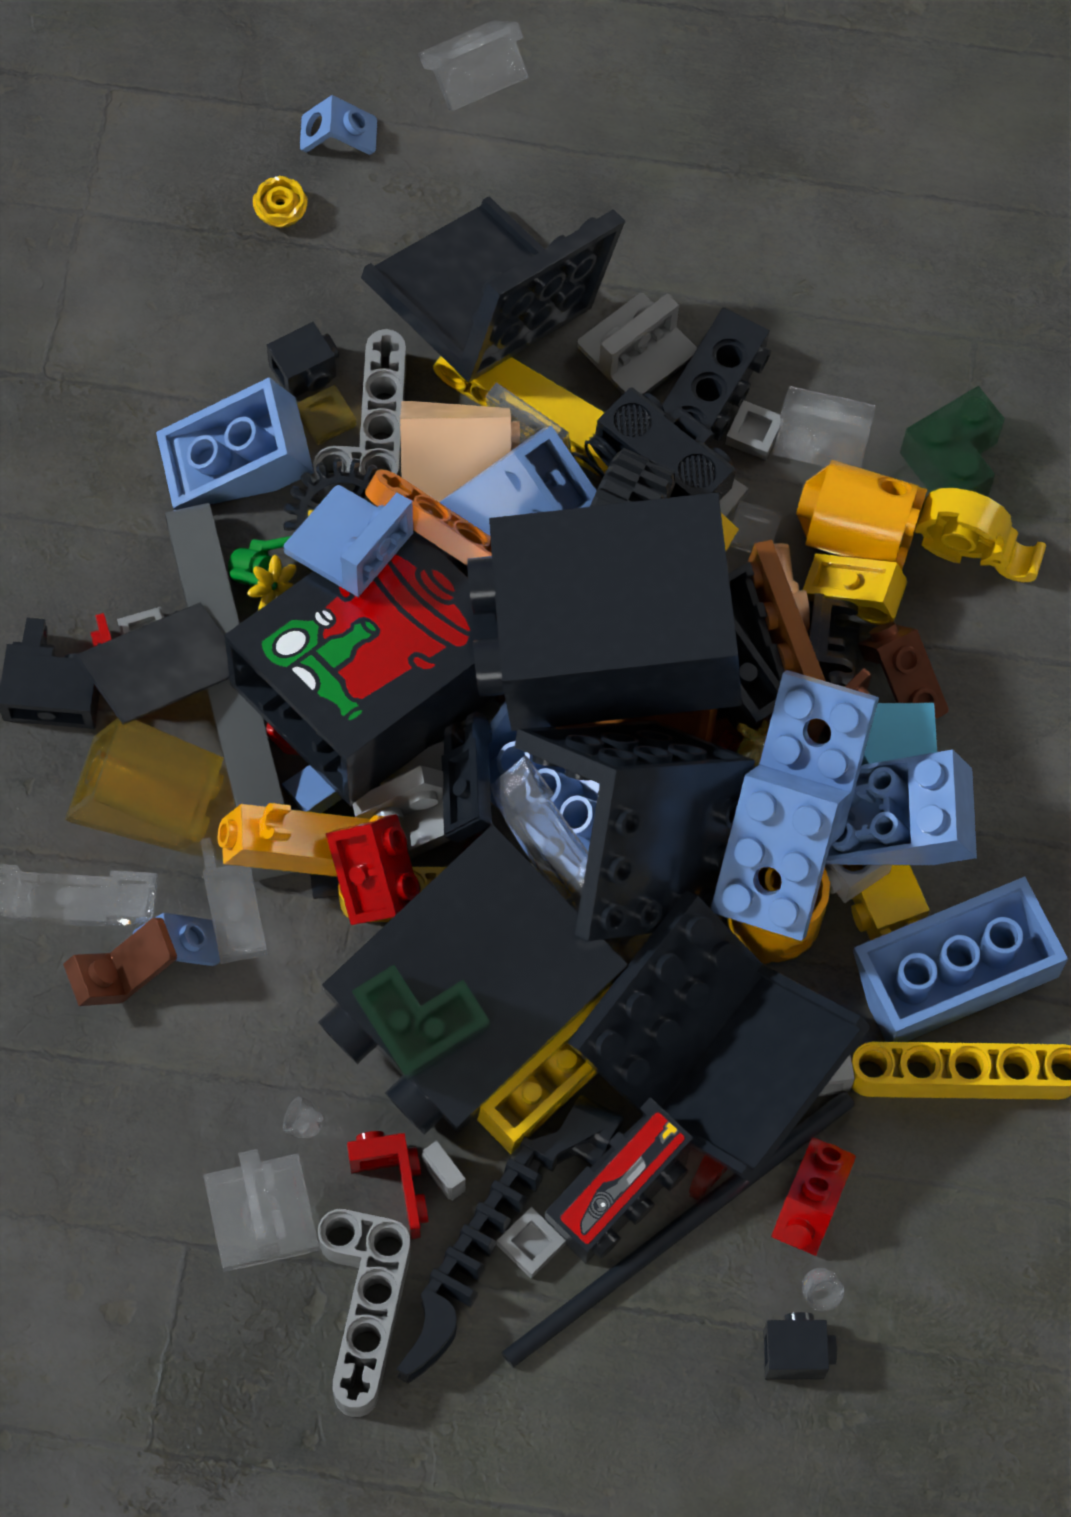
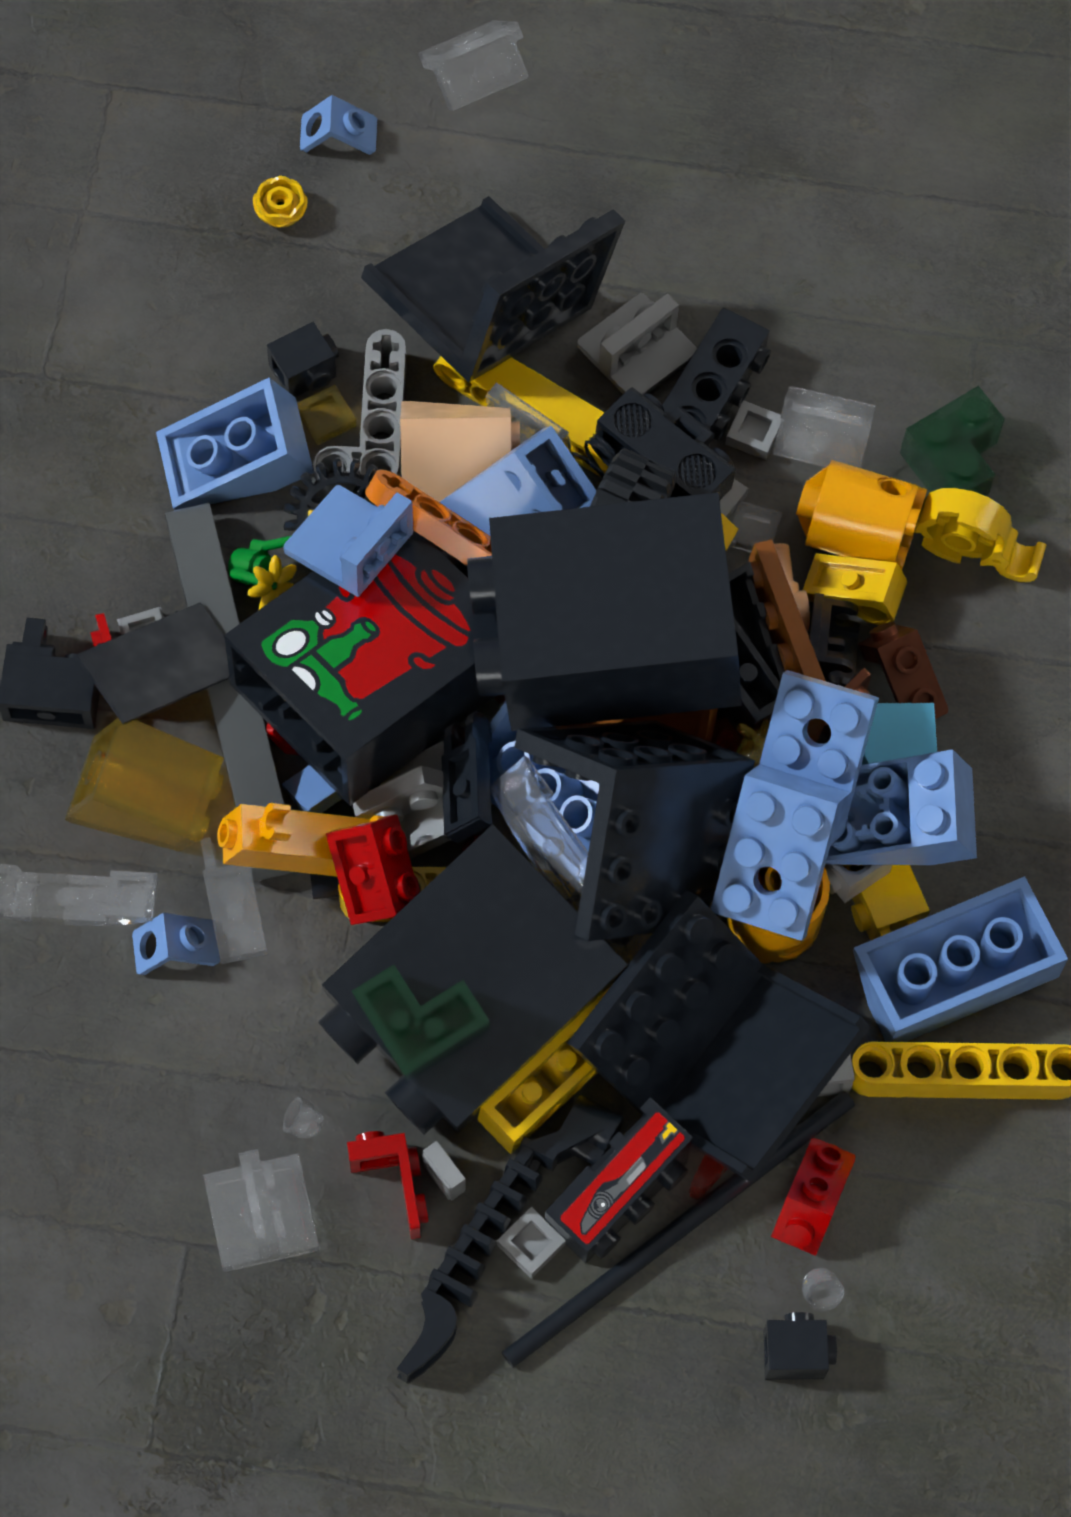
(125, 970): copper bracket -> none
(364, 1315): light grey beam -> none

